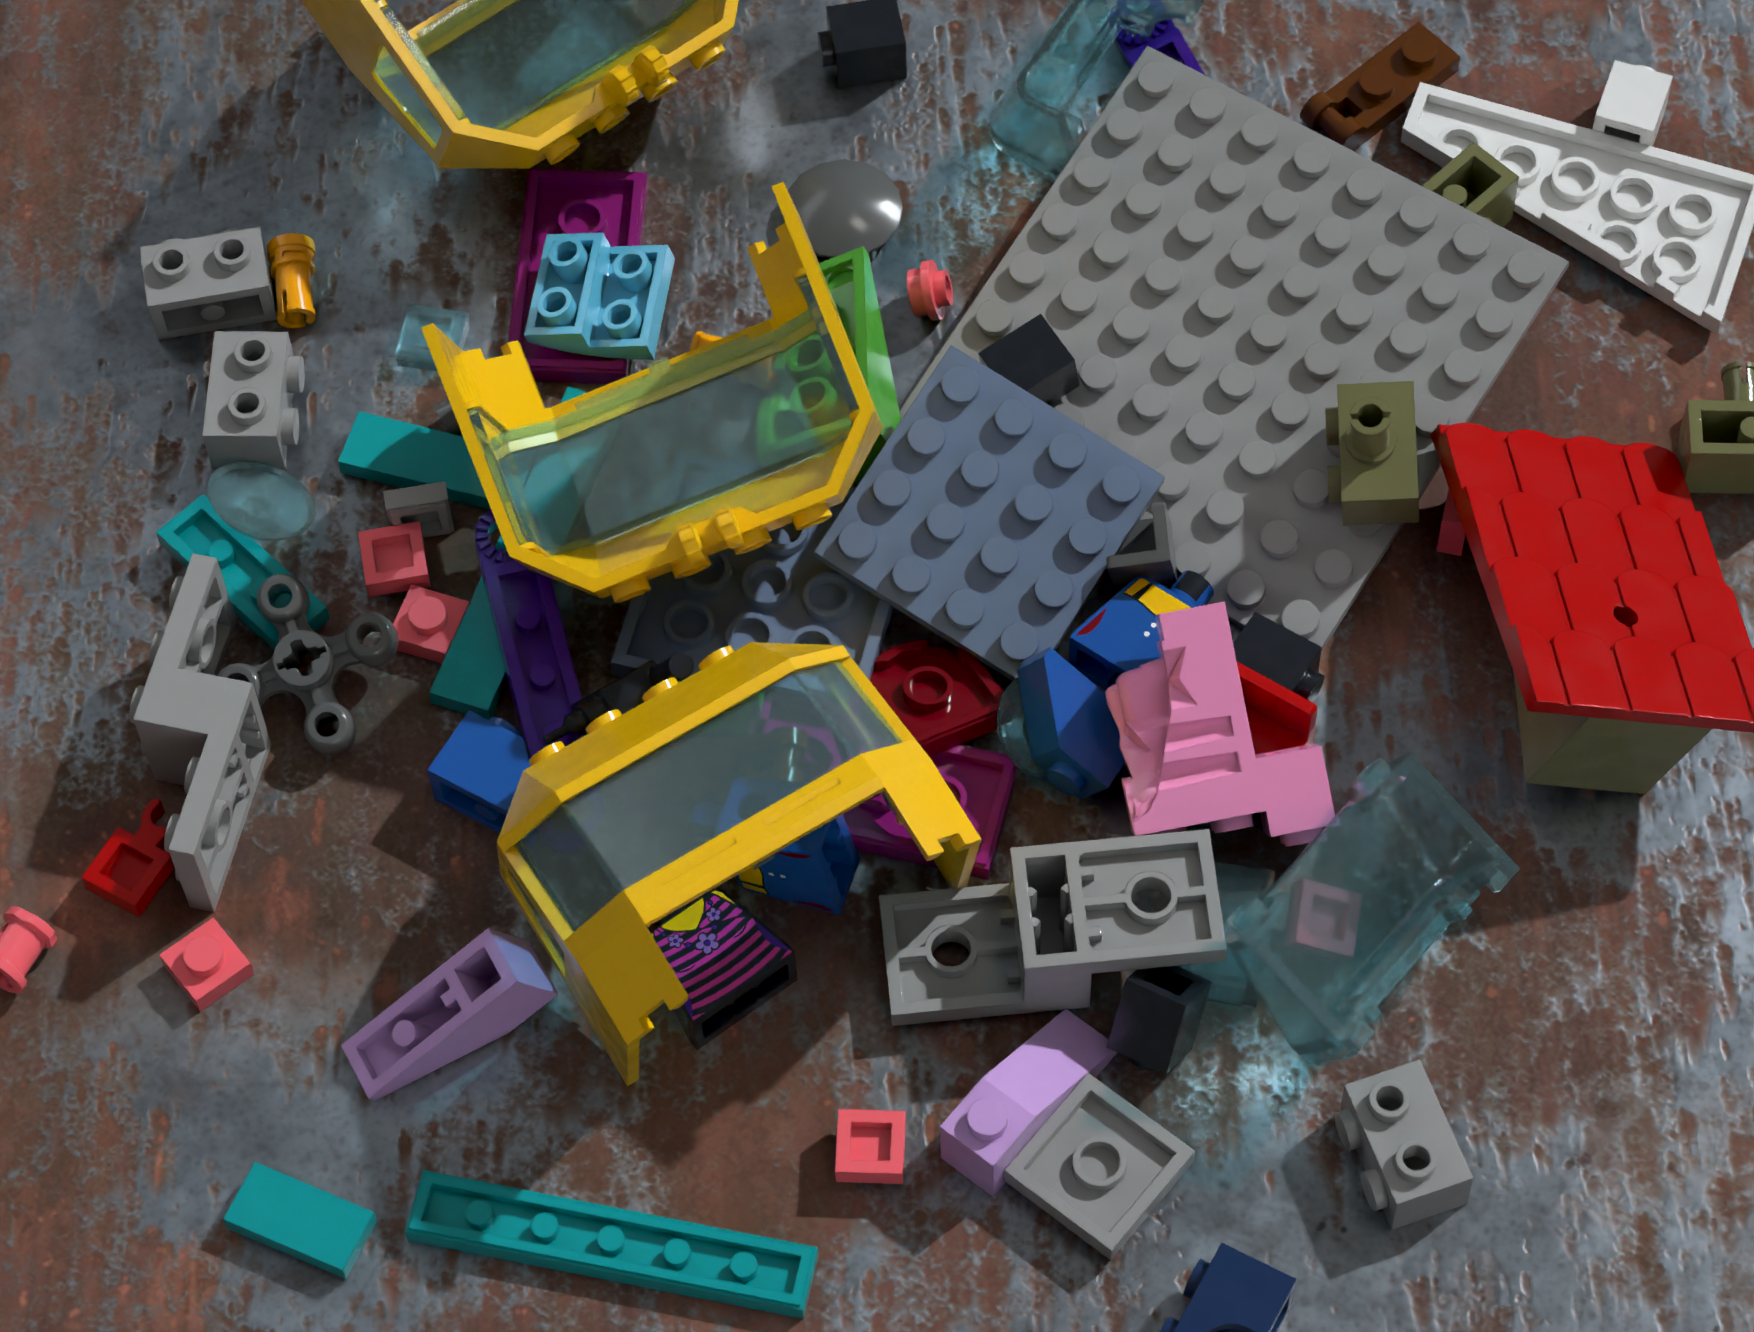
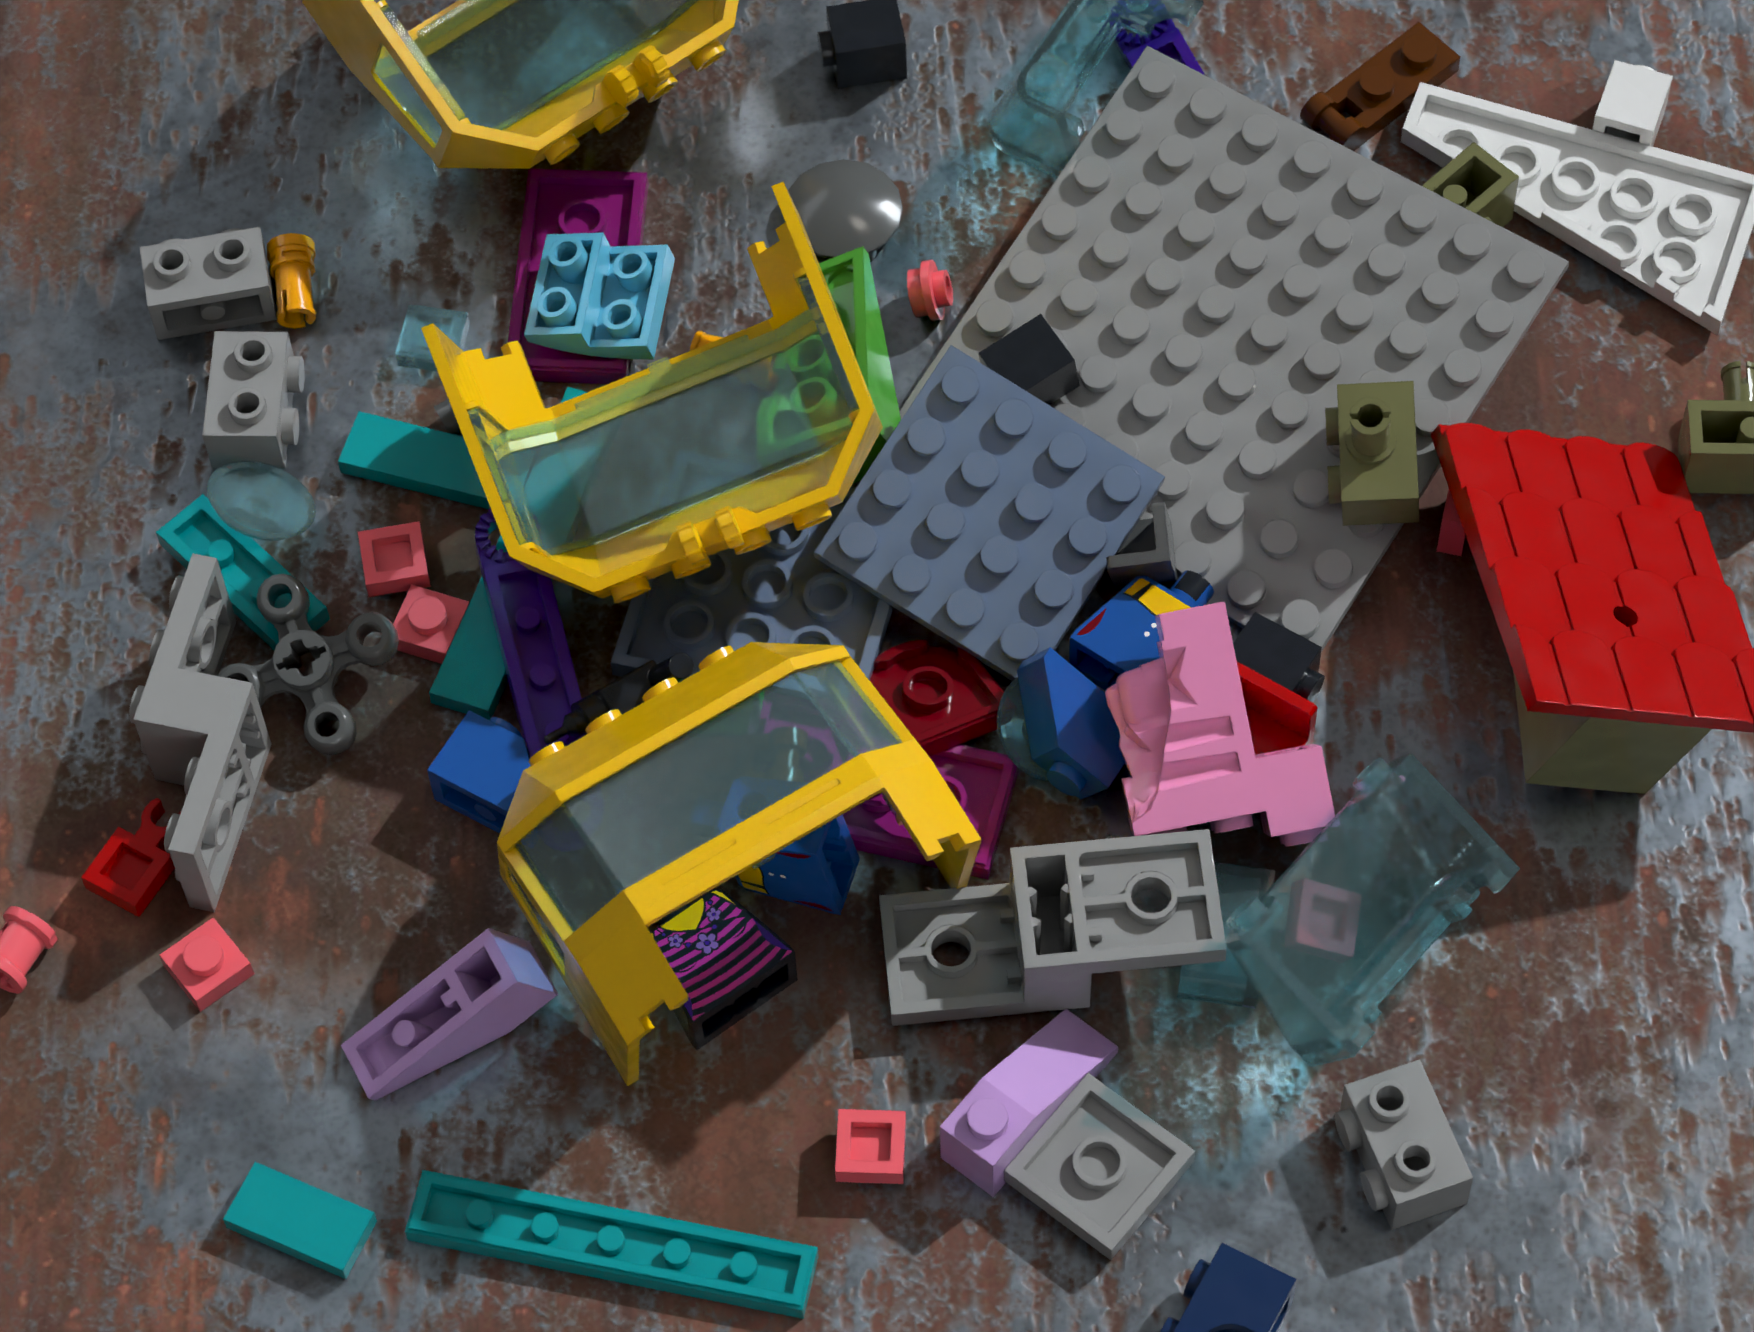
(421, 503): light grey tile -> none
(1159, 1016): black brick -> none

